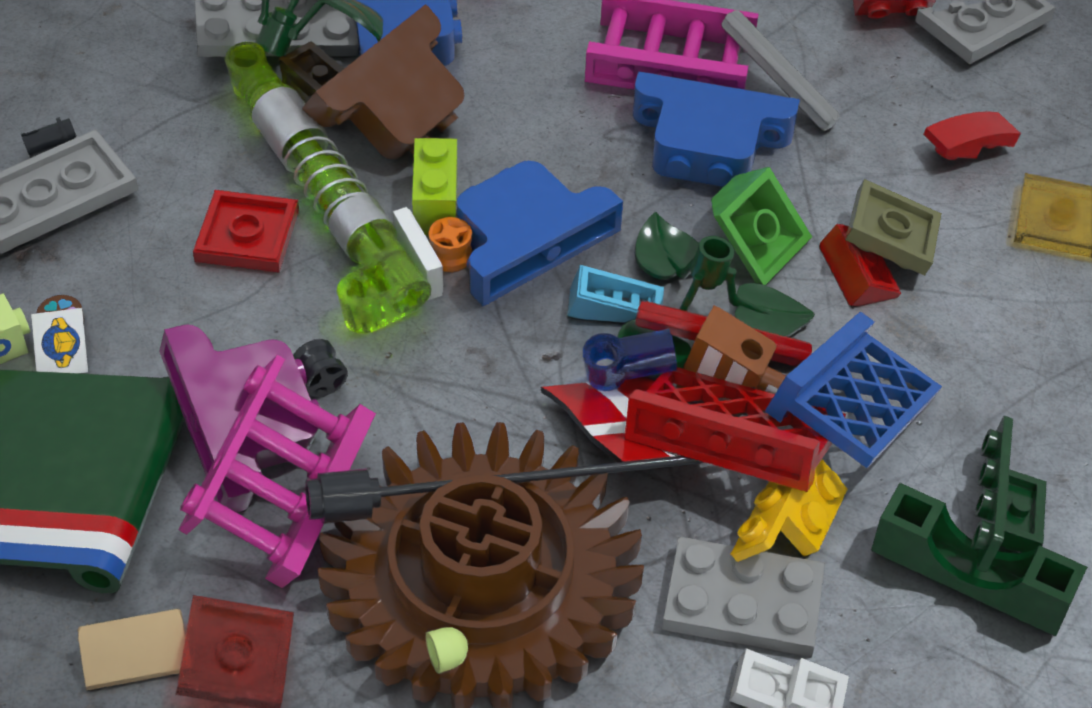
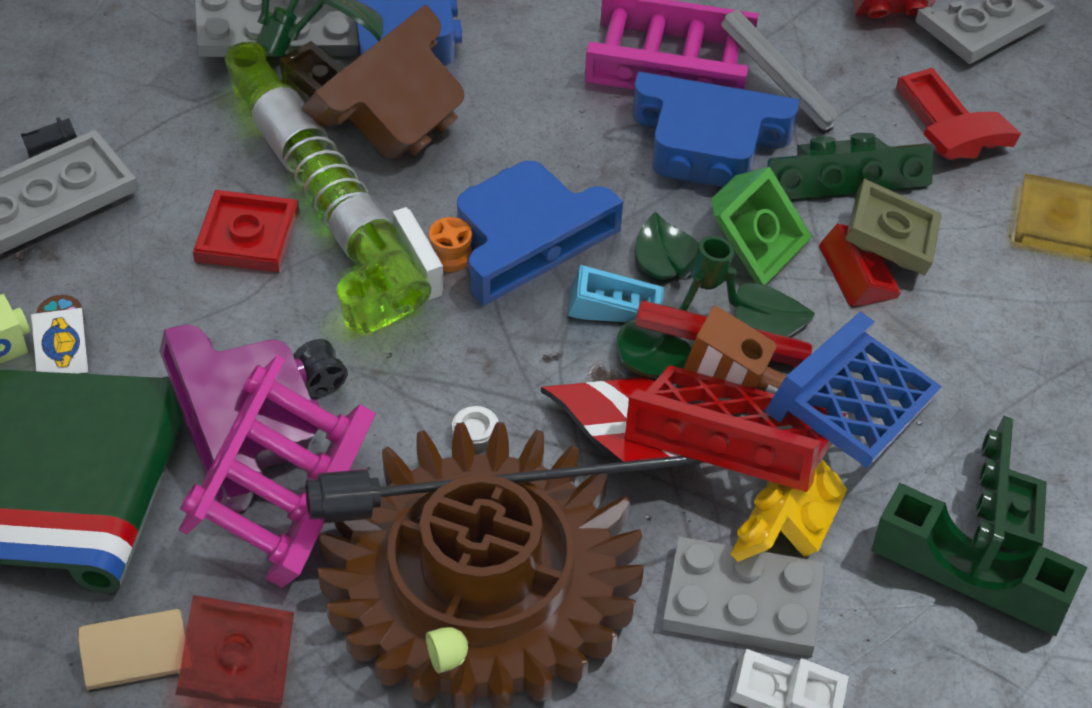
(434, 180): lime brick -> none
(479, 423): none -> white tile
(632, 357): clear blue piece -> none
(841, 166): none -> dark green bracket
(929, 96): none -> red tile

